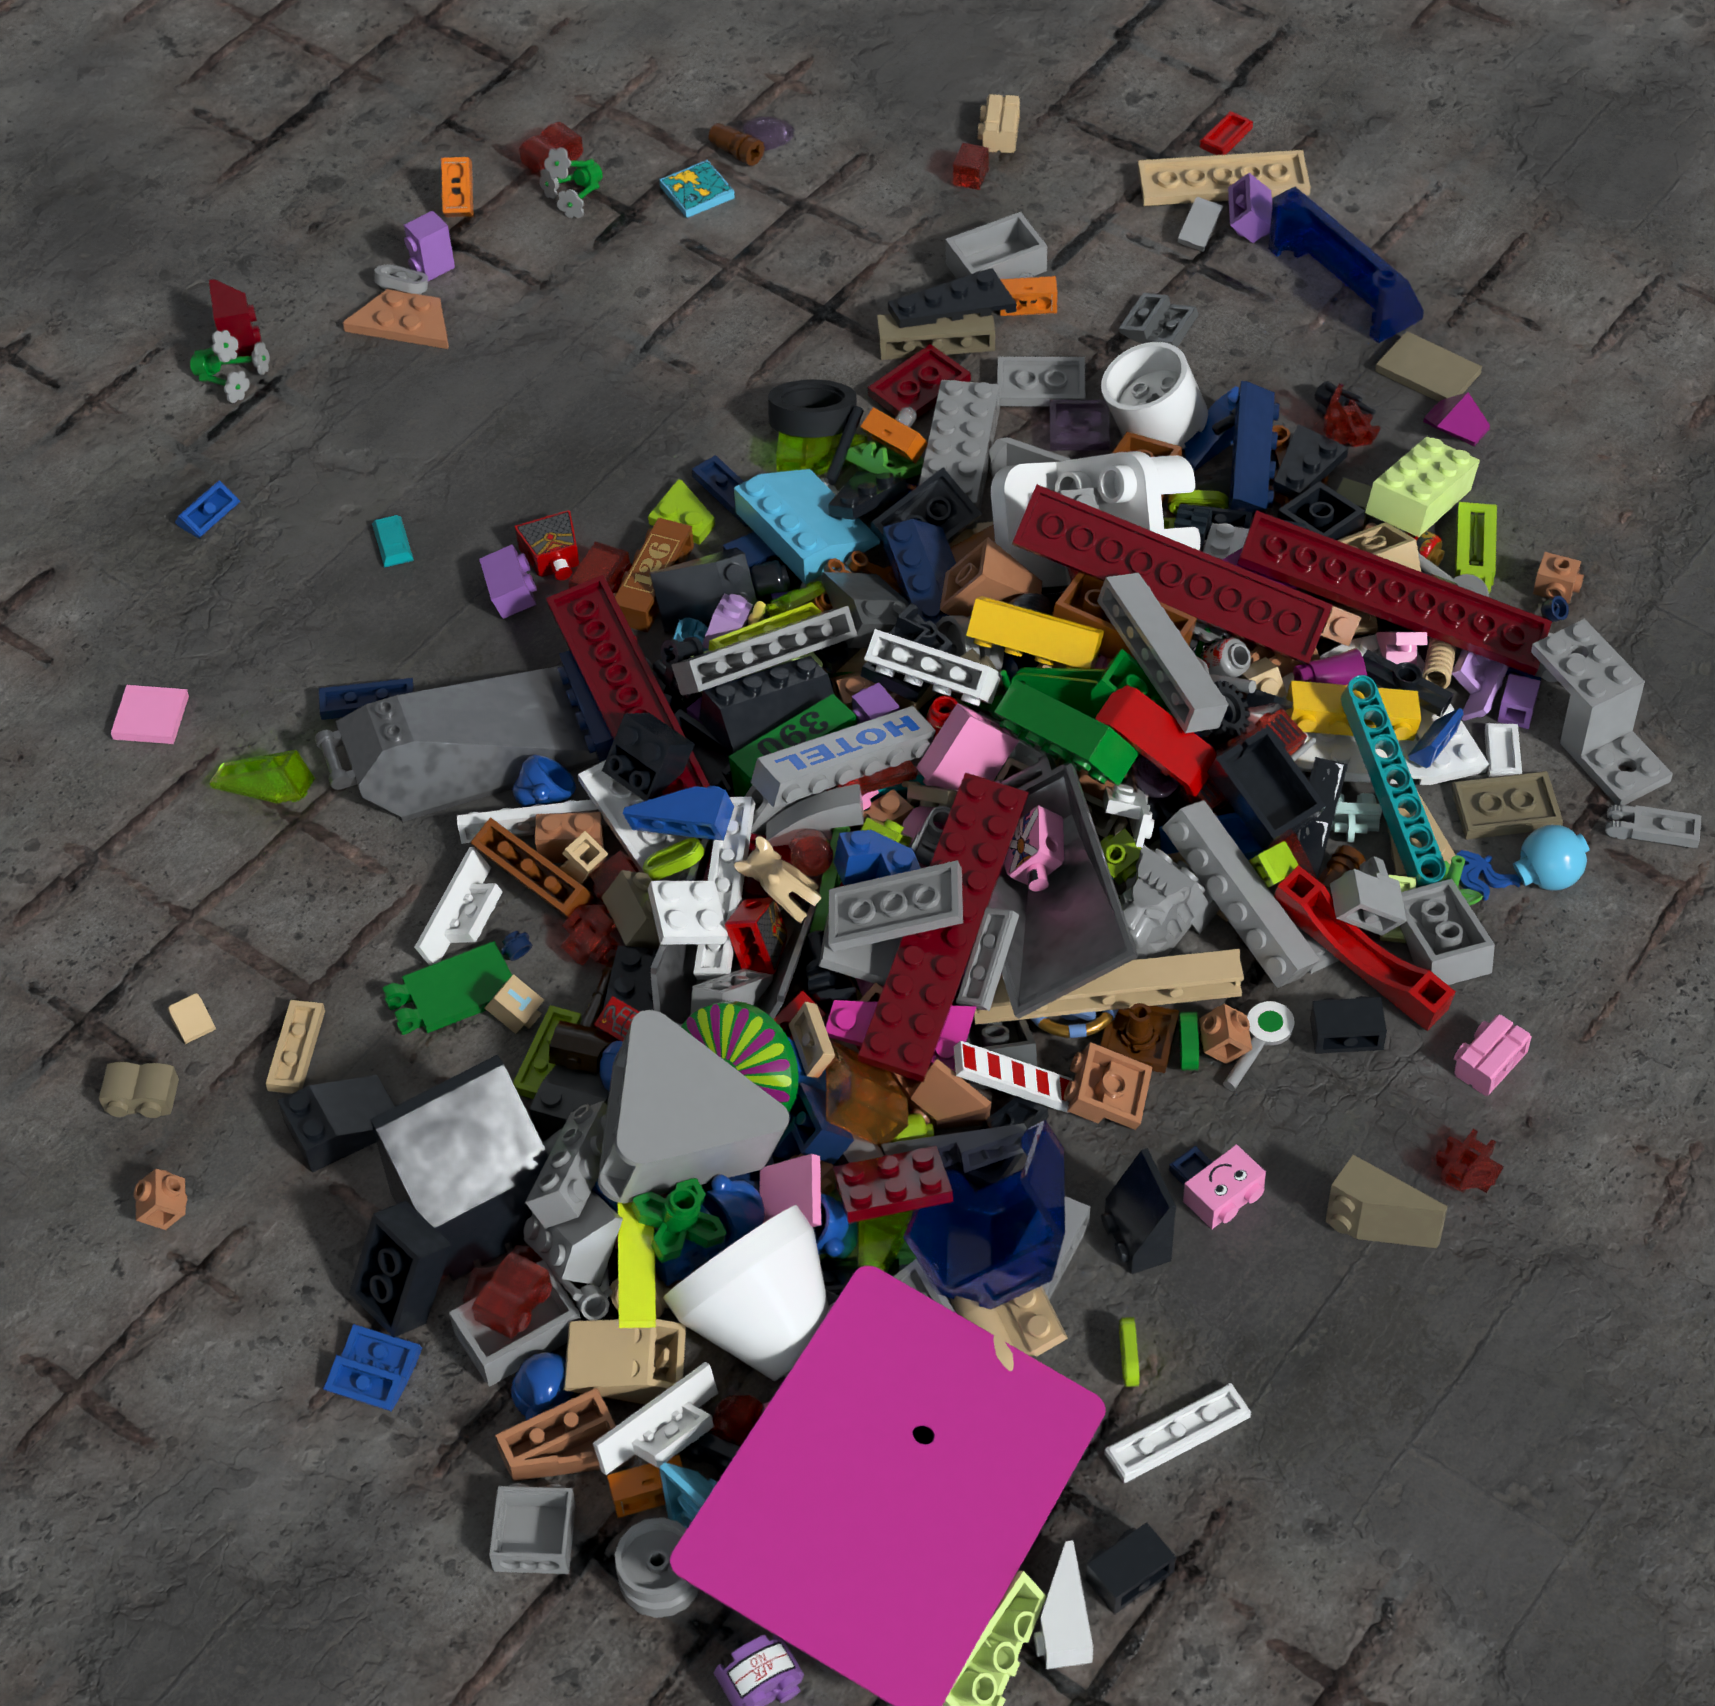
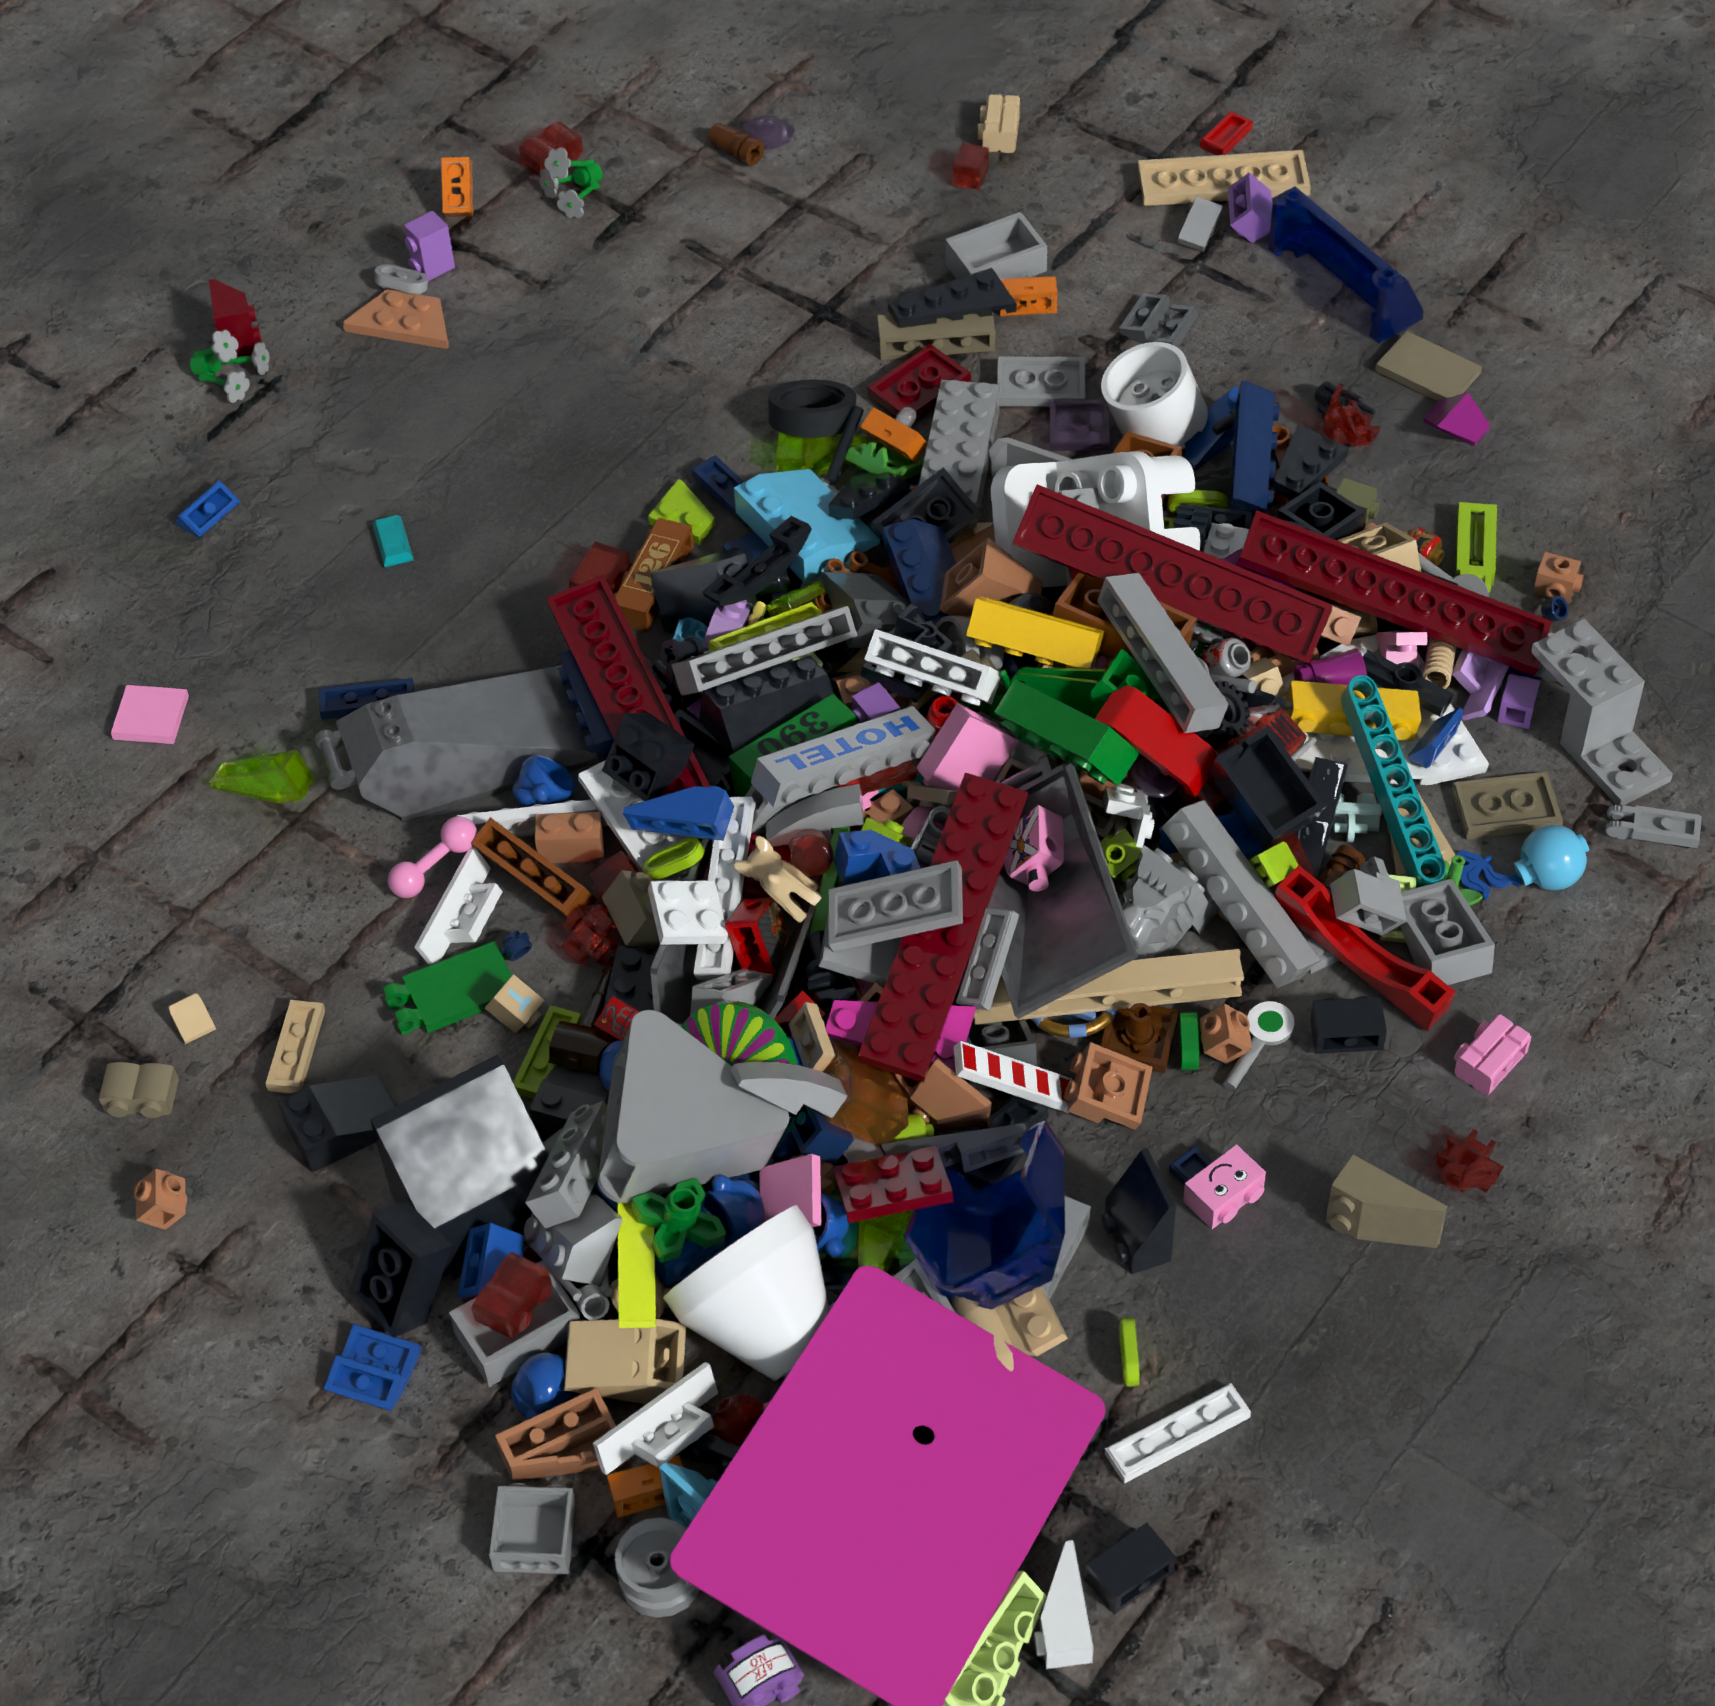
(408, 878): none -> bright pink piece
(484, 1253): none -> blue slope
(508, 581): medium lavender brick -> none
(549, 545): torso -> none
(583, 858): tan leg -> none
(697, 188): tile -> none
(787, 543): none -> black slope
(791, 1086): none -> light grey slope
(1422, 486): yellowish green brick -> none
(1502, 749): white tile -> none

